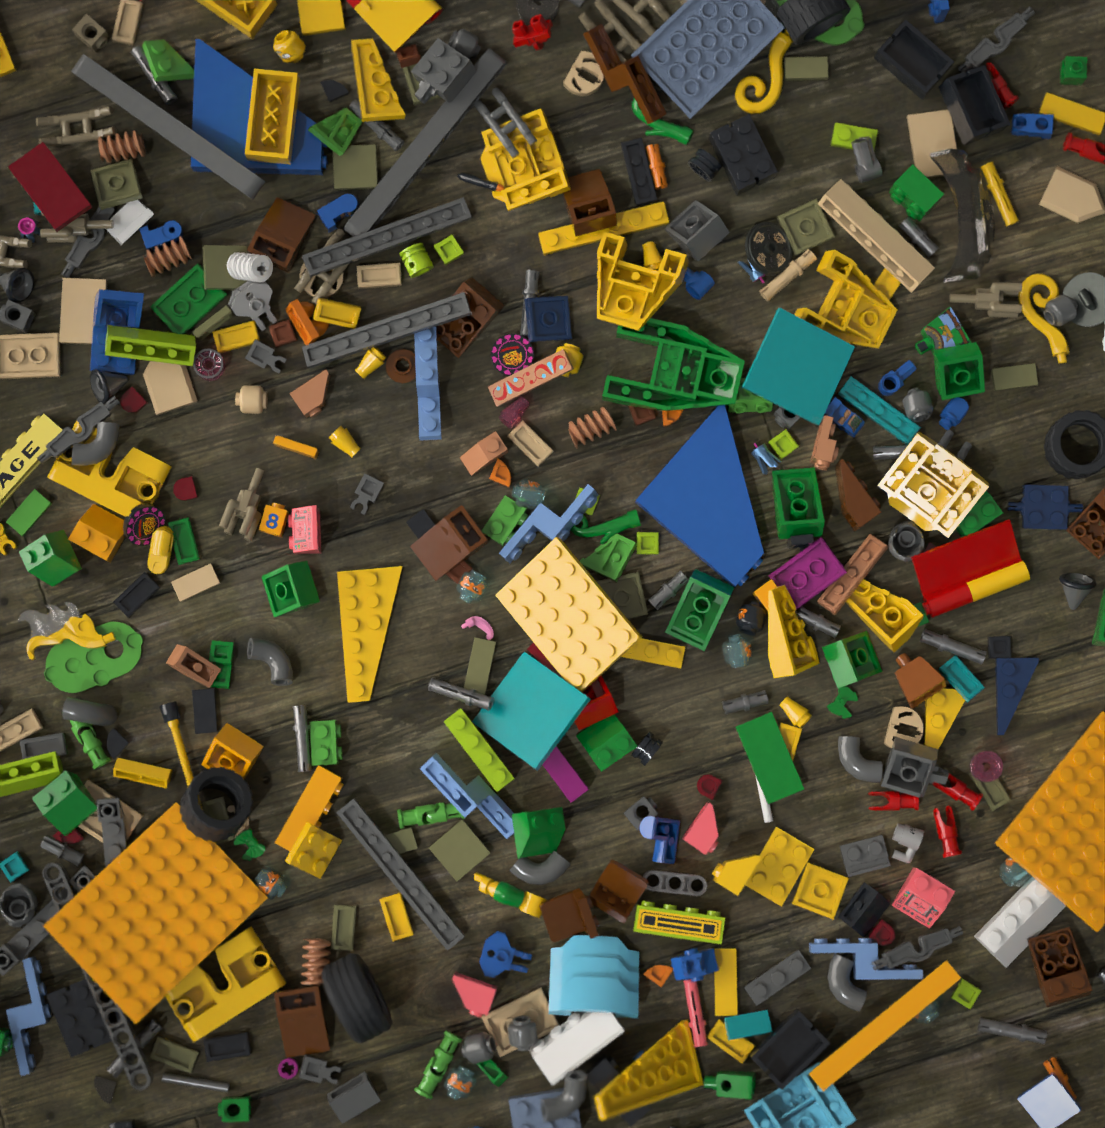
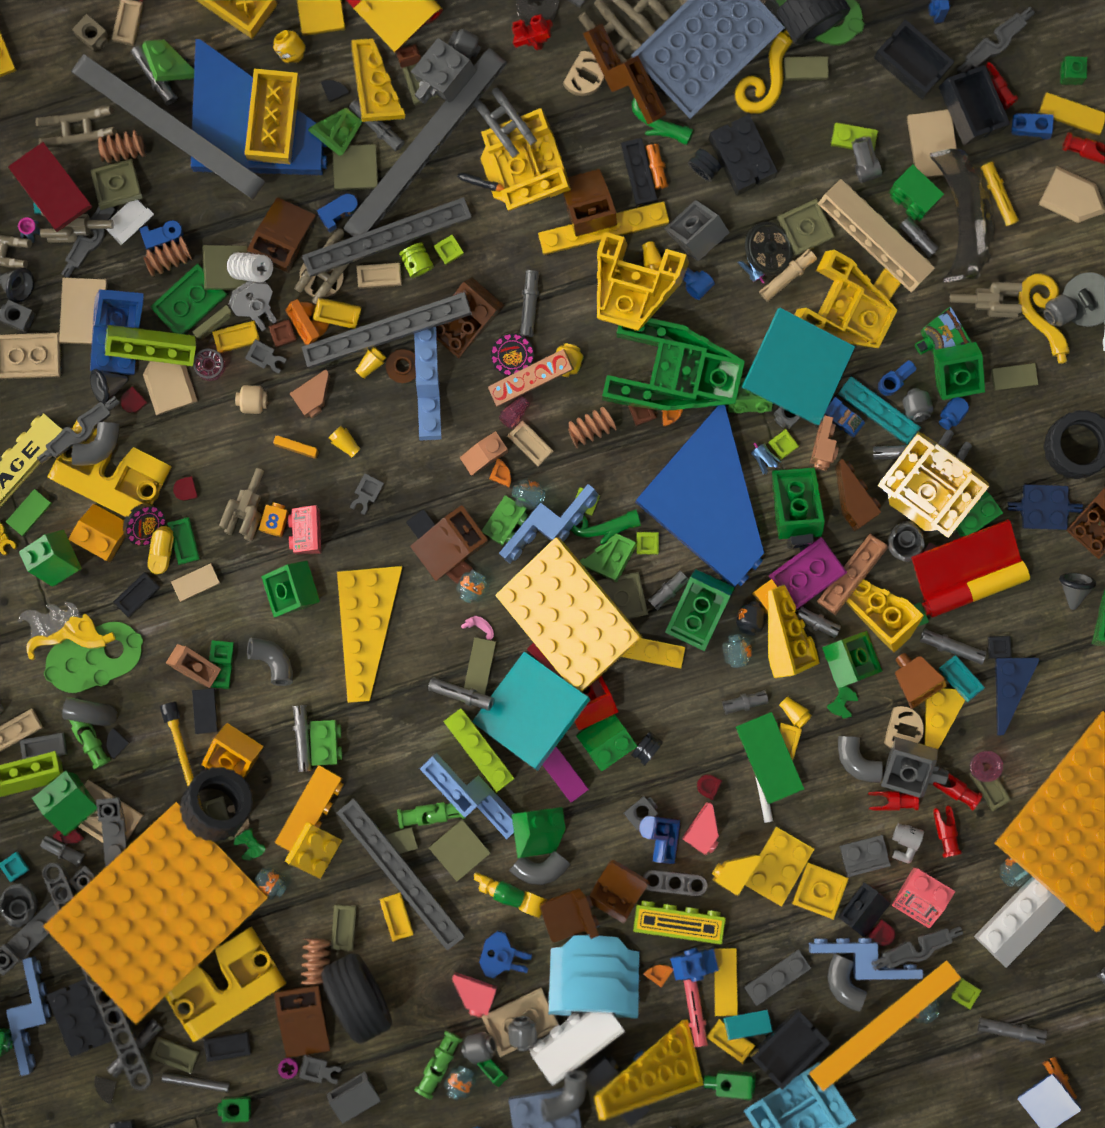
(142, 772): yellow piece -> none
(548, 319): dark blue tile -> none
(1059, 967): reddish brown slope -> none

